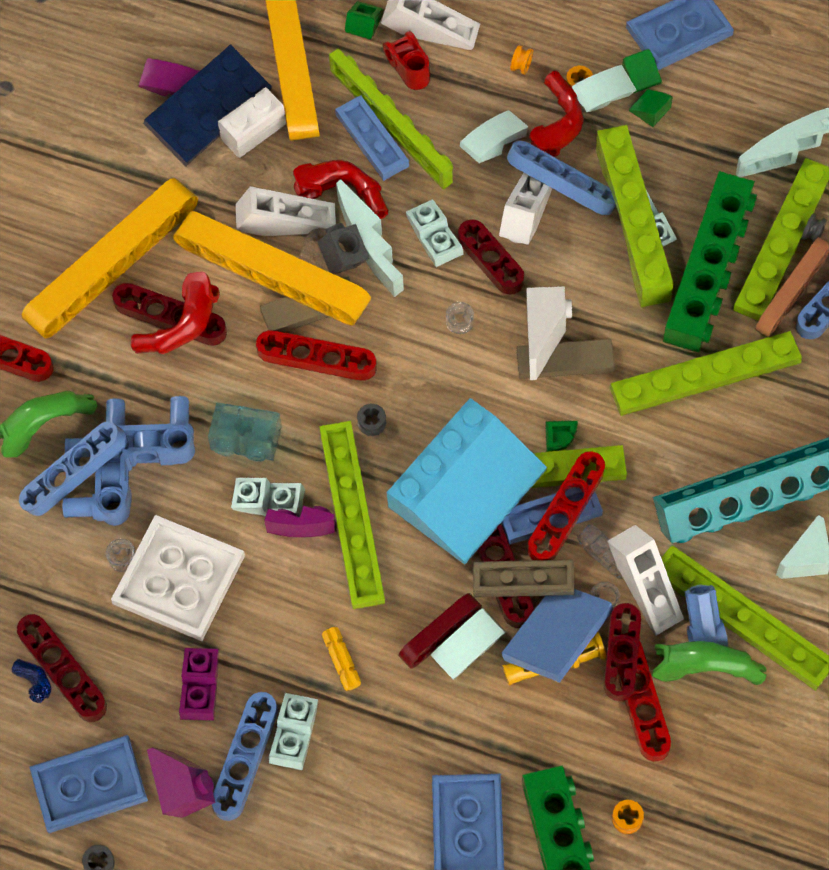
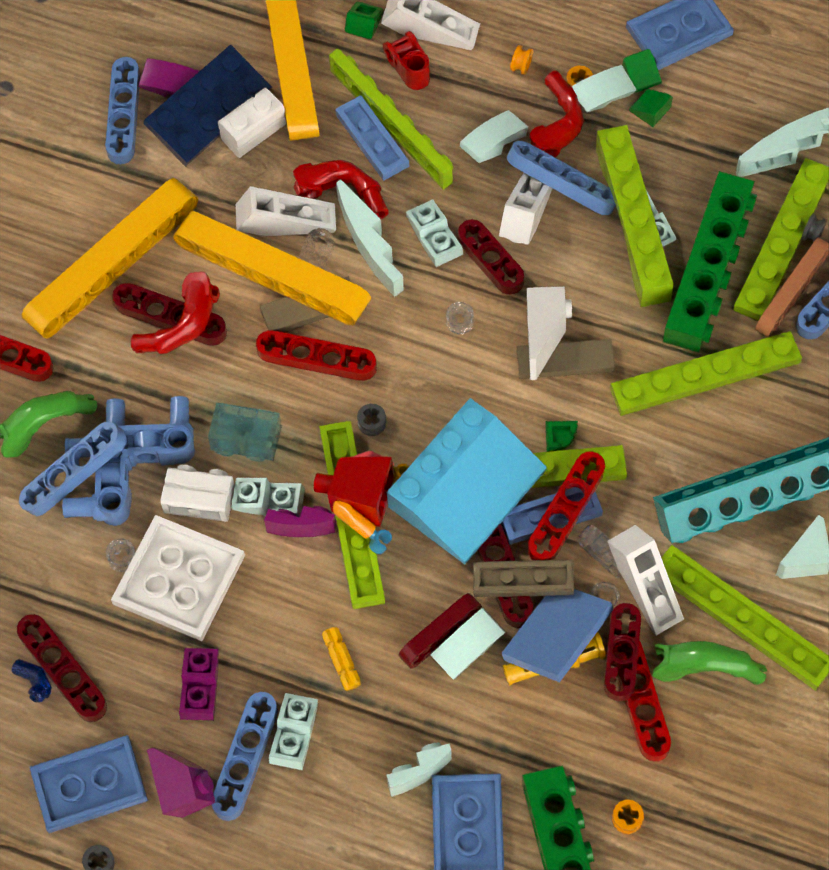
(122, 110): none -> medium blue beam
(197, 493): none -> white brick
(337, 259): dark grey brick -> none
(360, 493): none -> red torso
(430, 762): none -> light aqua slope
(704, 616): medium blue piece -> none

